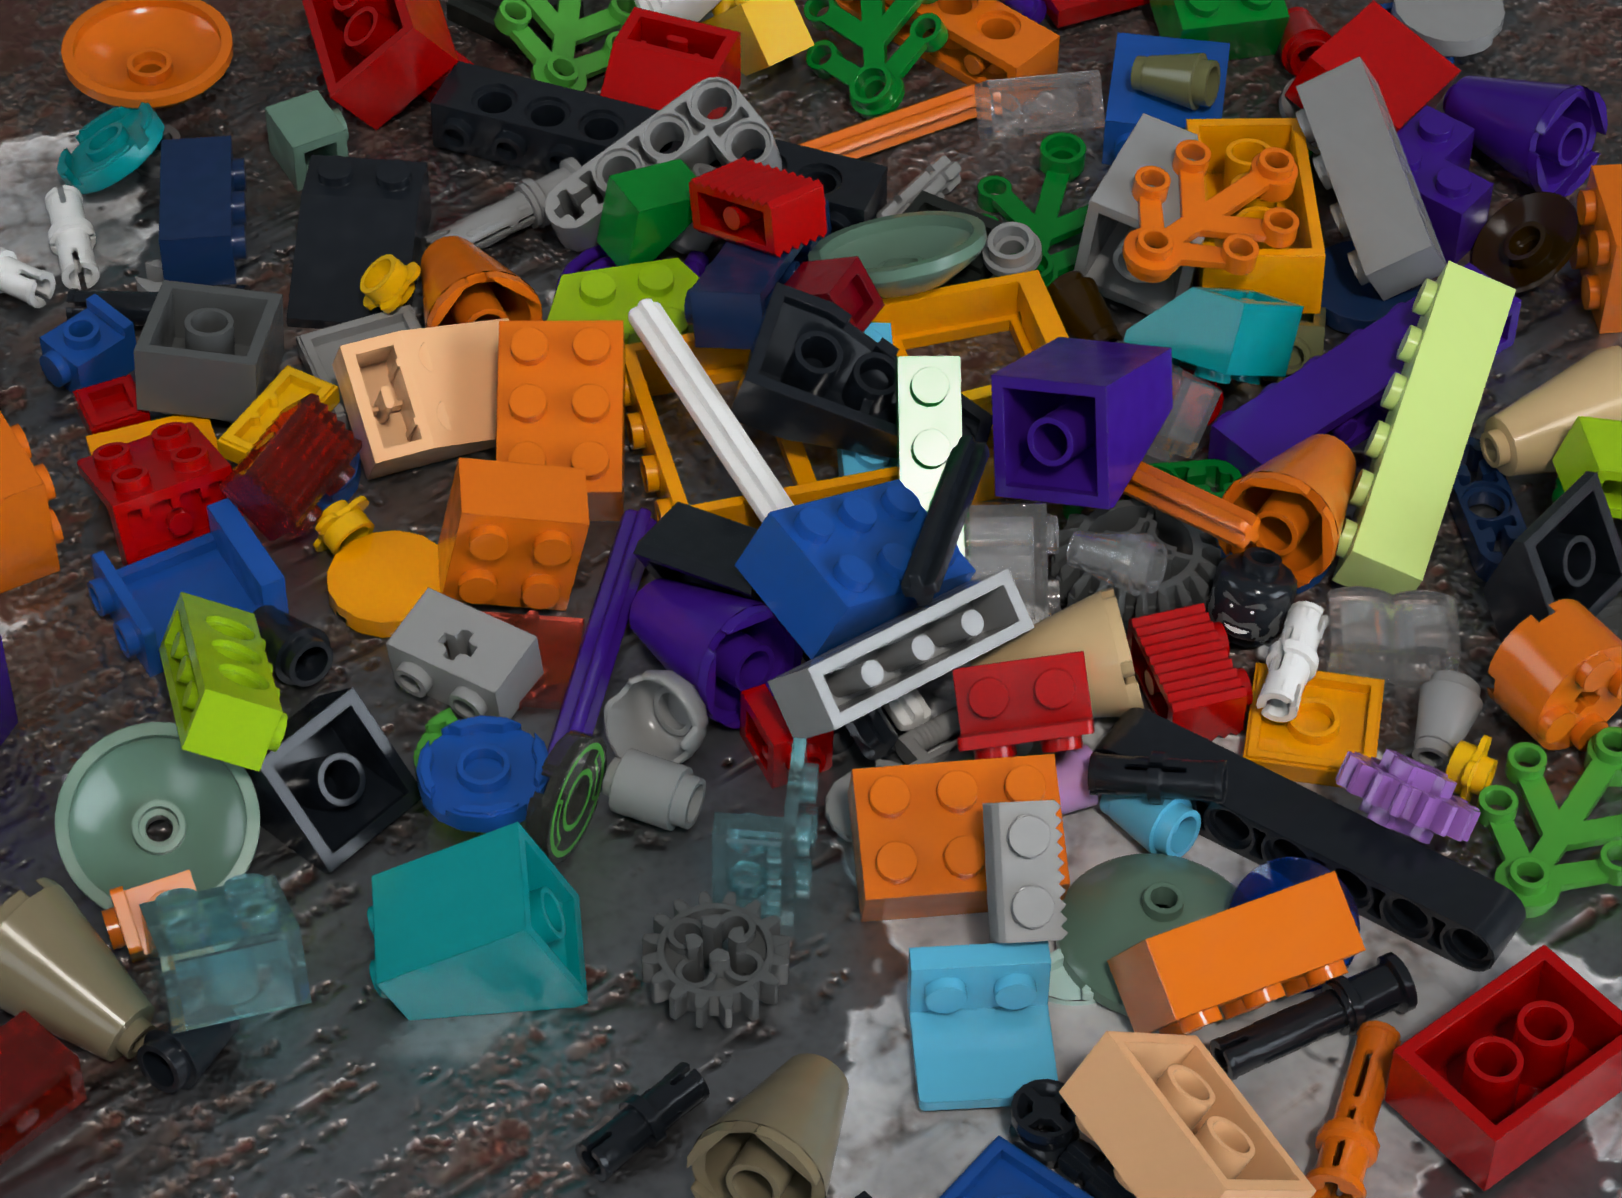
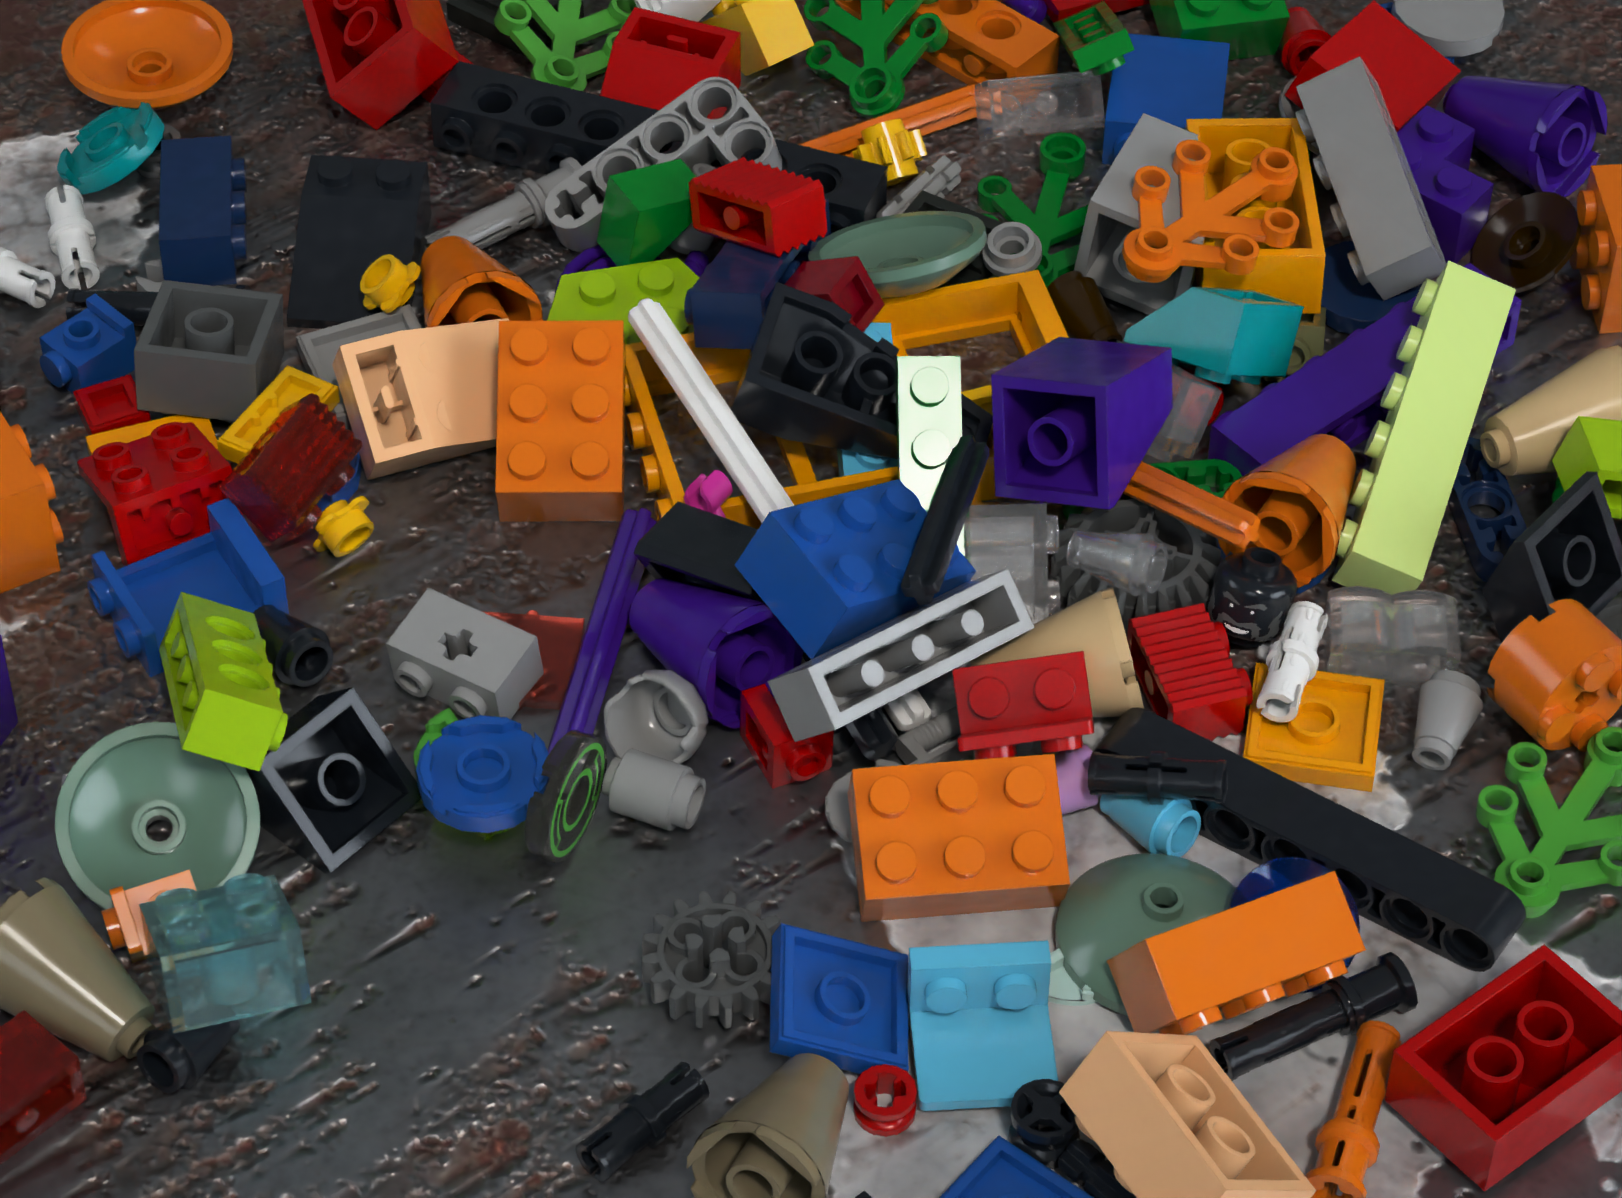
(303, 129): sand green brick -> none
(381, 579): light orange tile -> none
(478, 931): teal slope -> none
(513, 534): orange brick -> none
(709, 492): none -> dark pink hand
(764, 854): clear light blue bracket -> none
(838, 1000): none -> blue tile
(887, 1080): none -> red bush
(892, 147): none -> yellow gear
(1023, 871): light grey brick -> none
(1094, 39): none -> green plate
(1178, 78): olive cone -> none
(1407, 796): medium lavender gear -> none
(1471, 767): yellow plate -> none

